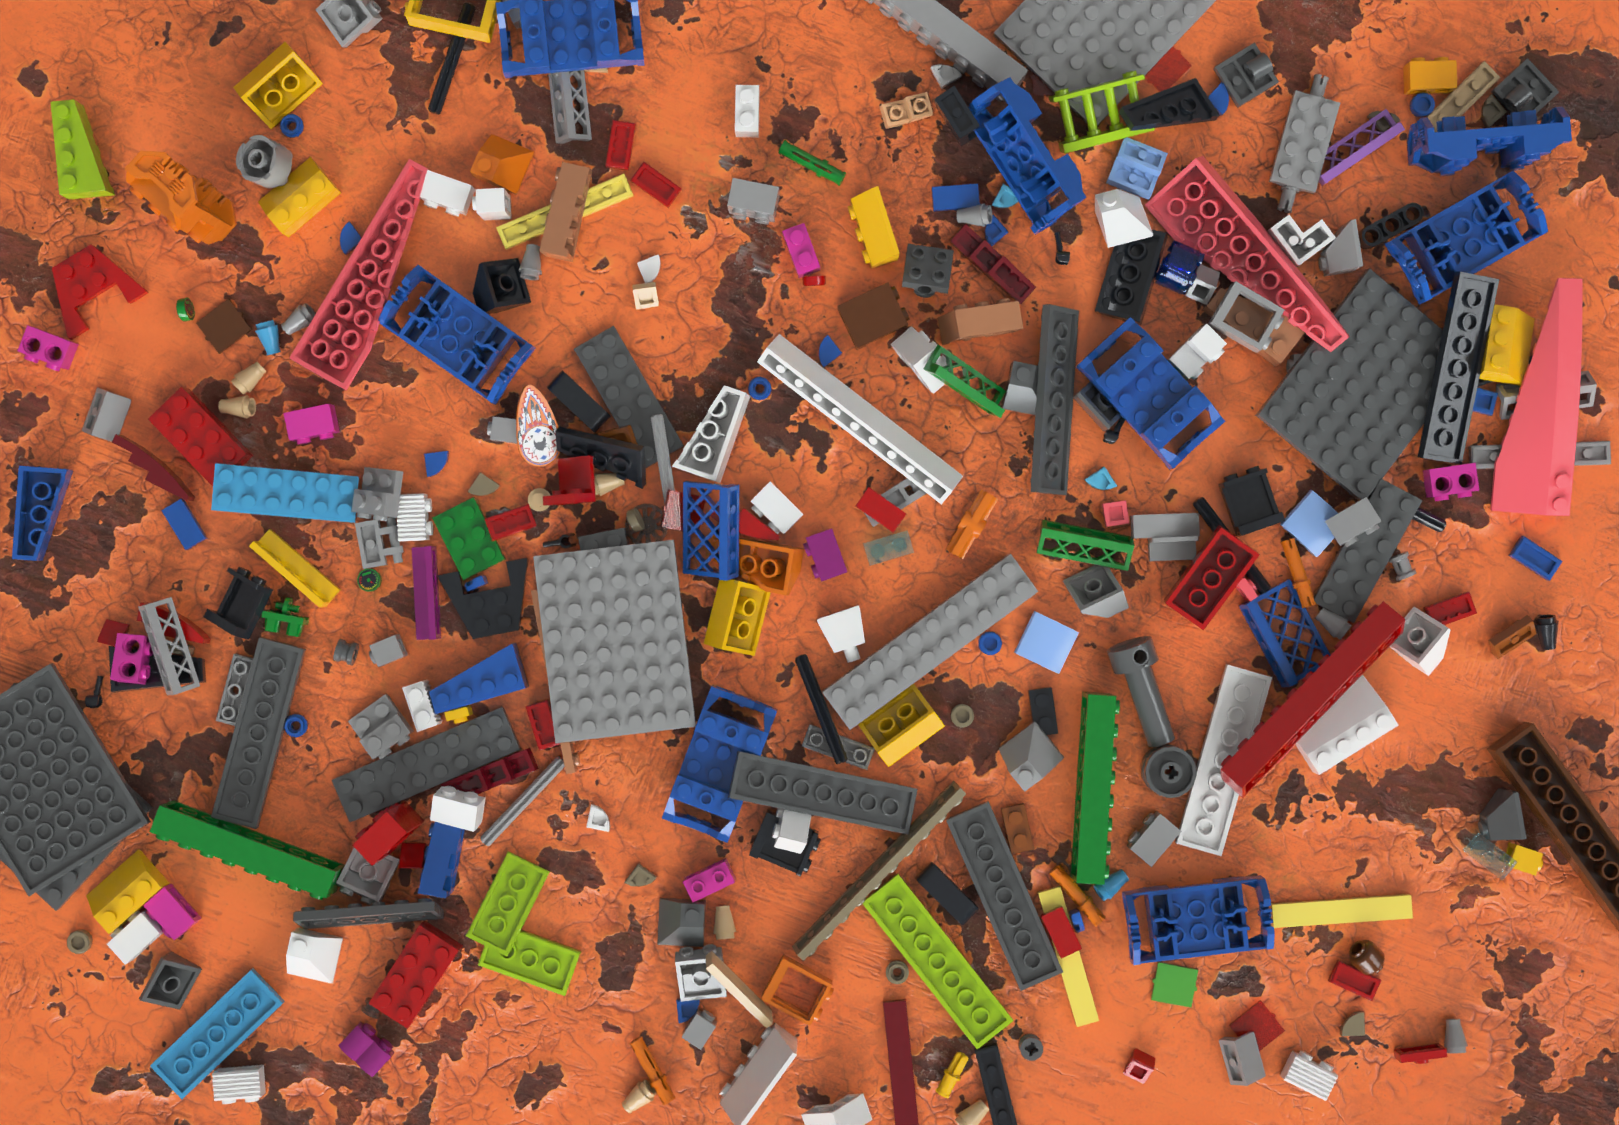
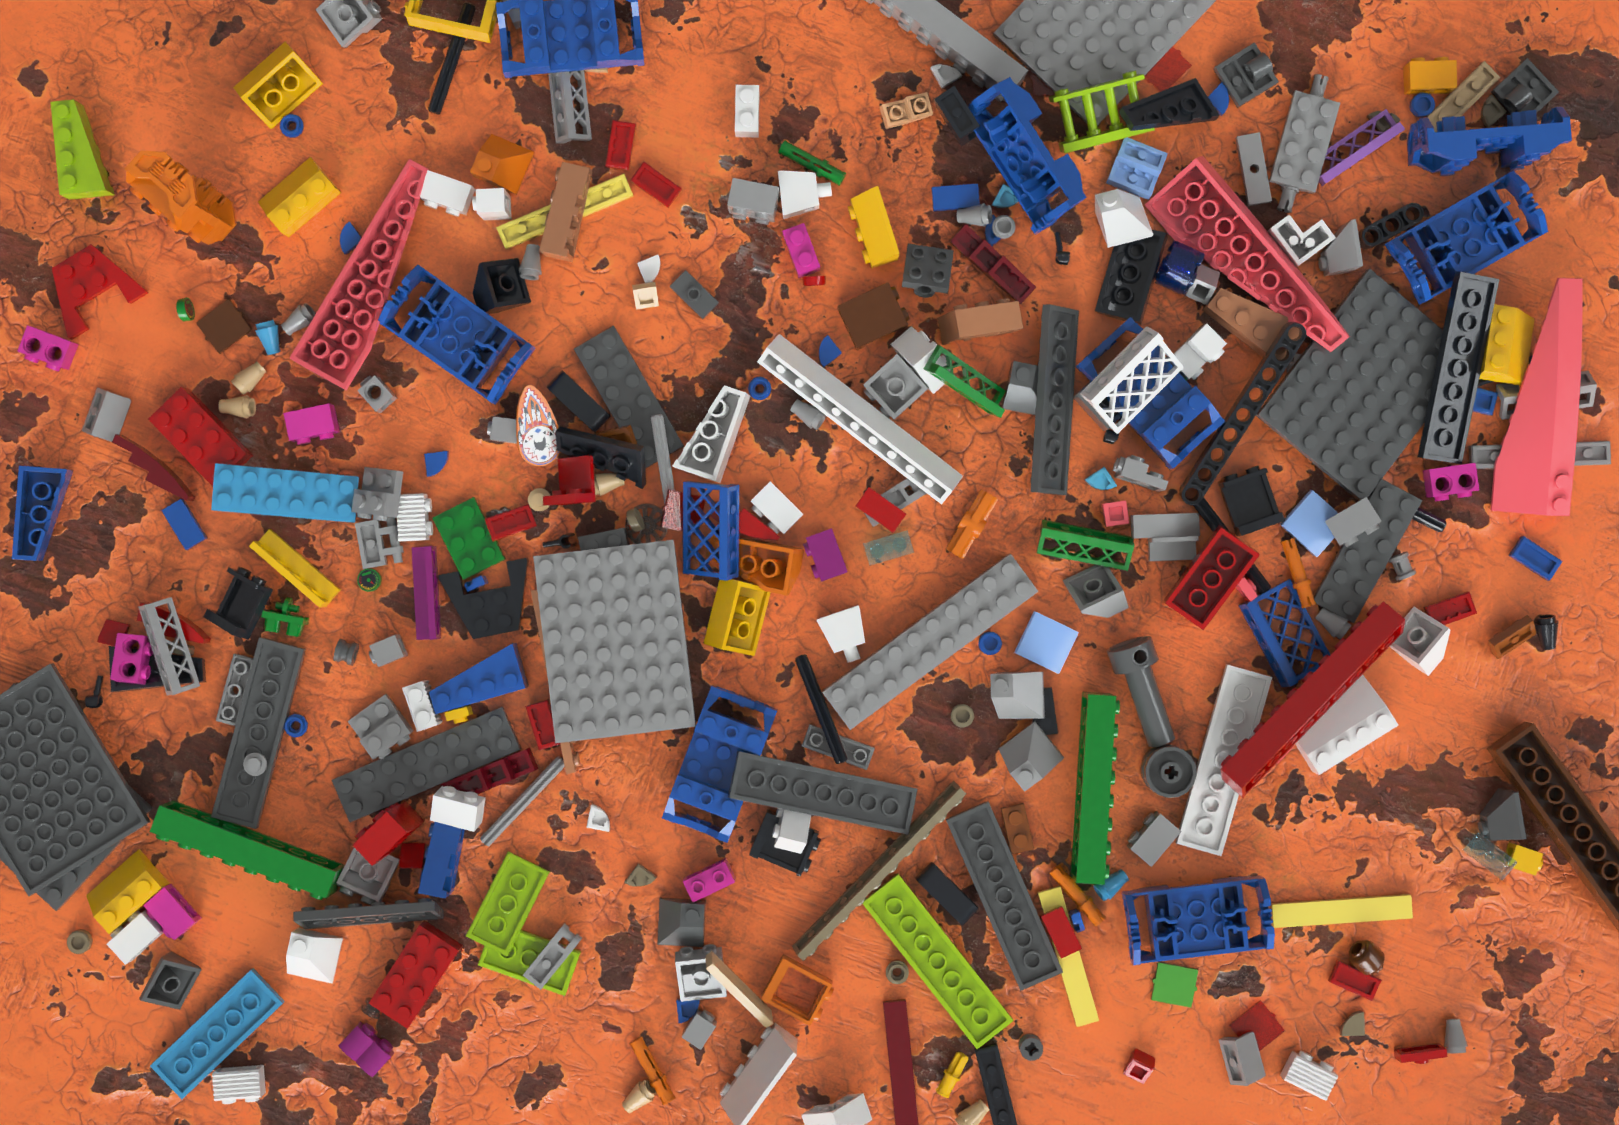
(255, 764): none -> light grey plate
(264, 161): light grey brick -> none
(384, 400): none -> light grey brick
(483, 486): dark tan tile -> none
(551, 957): none -> light grey plate
(694, 294): none -> dark grey plate
(724, 924): tan cone -> none
(800, 192): none -> white torso
(808, 414): none -> light grey cone
(895, 387): none -> light grey plate
(901, 725): yellow slope -> none
(1003, 227): none -> light grey plate
(1018, 695): none -> light grey slope
(1122, 369): none -> white fence
(1135, 471): none -> light grey plate
(1225, 305): light grey window -> none
(1251, 155): none -> light grey tile
(1252, 407): none -> black beam

